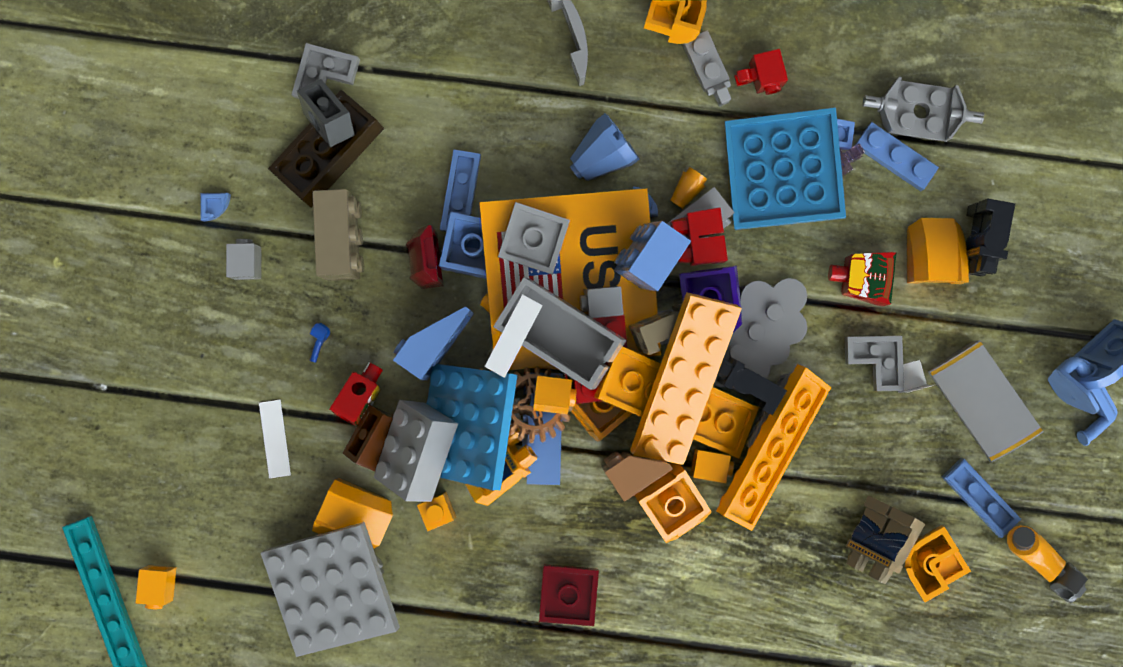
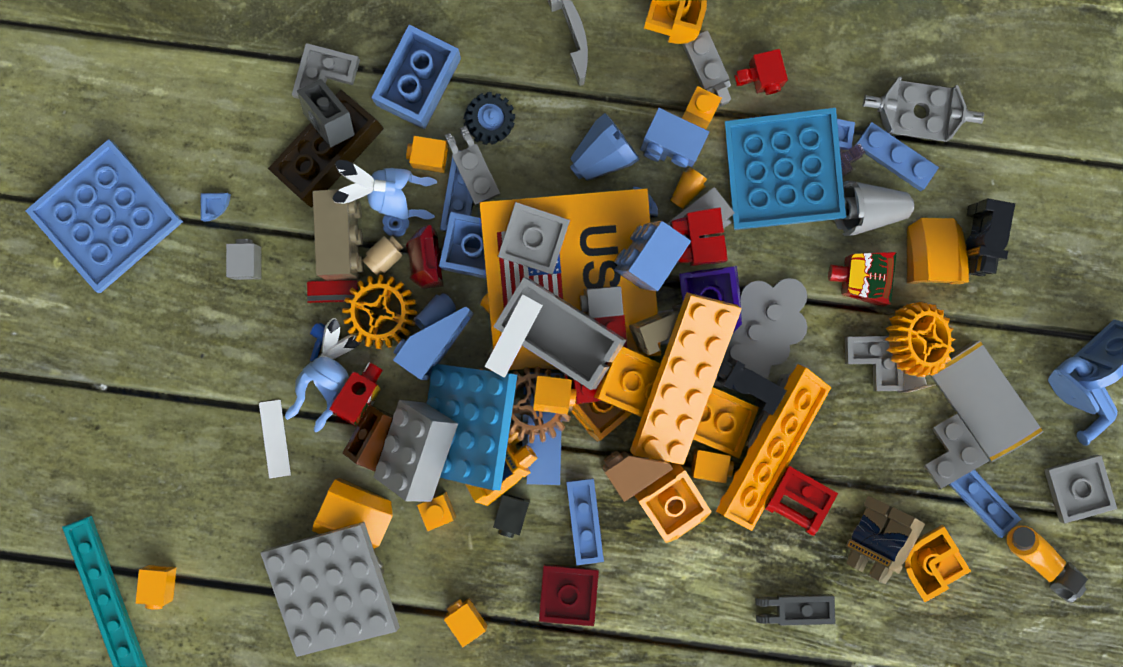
(104, 216): none -> medium blue plate
(325, 372): none -> light blue hair
(330, 290): none -> red sticker
(382, 189): none -> light blue hair
(383, 255): none -> tan brick
(384, 299): none -> light orange gear
(398, 230): none -> medium blue plate
(416, 77): none -> medium blue brick
(428, 154): none -> light orange brick
(435, 310): none -> medium blue cone
(465, 621): none -> light orange brick
(473, 169): none -> light grey hinge
(489, 118): none -> black wheel
(511, 515): none -> pearl dark grey brick
(585, 521): none -> medium blue plate
(673, 138): none -> medium blue brick
(701, 107): none -> light orange brick
(798, 609): none -> dark grey hinge
(807, 493): none -> red plate
(872, 207): none -> light grey cone
(920, 339): none -> light orange gear
(962, 453): none -> light grey plate
(1080, 489): none -> light grey plate

